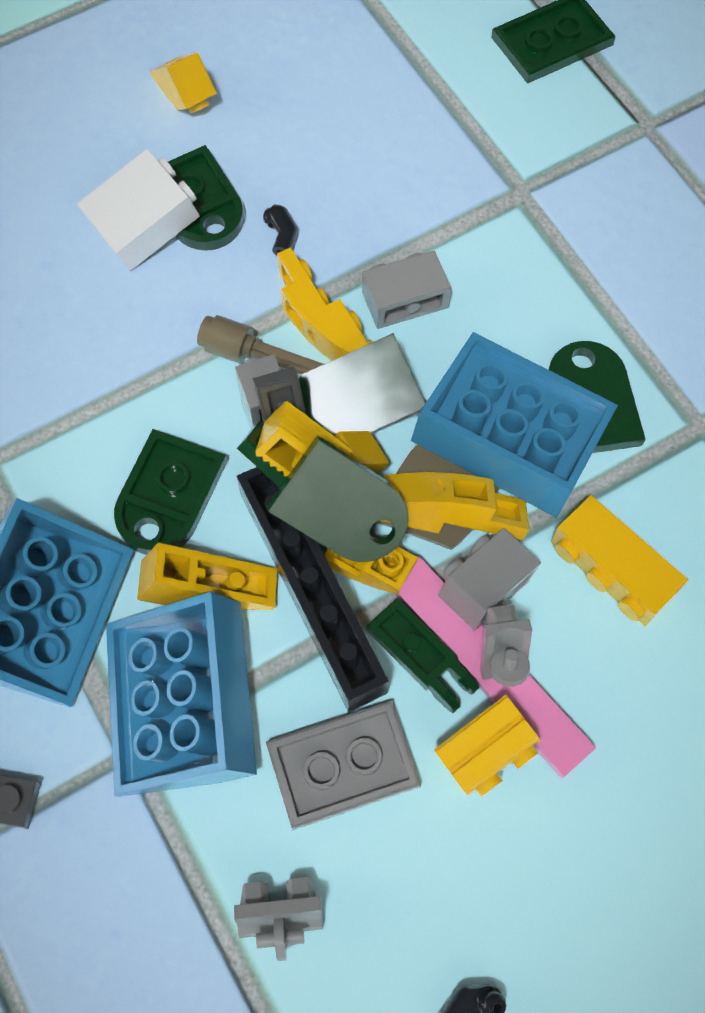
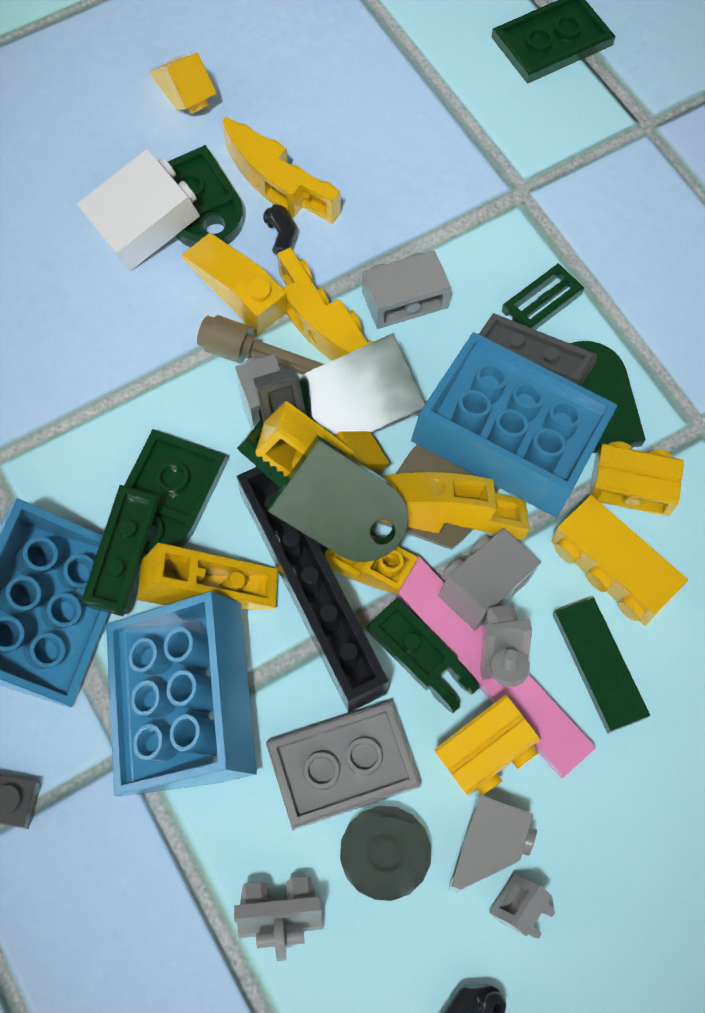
(120, 551): none -> dark green tile
(238, 282): none -> yellow slope
(267, 170): none -> yellow slope
(385, 853): none -> clear smoke tile
(492, 842): none -> light grey slope
(522, 317): none -> dark green tile
(522, 905): none -> light grey tile
(541, 348): none -> dark grey tile
(601, 665): none -> dark green tile
(637, 478): none -> yellow brick

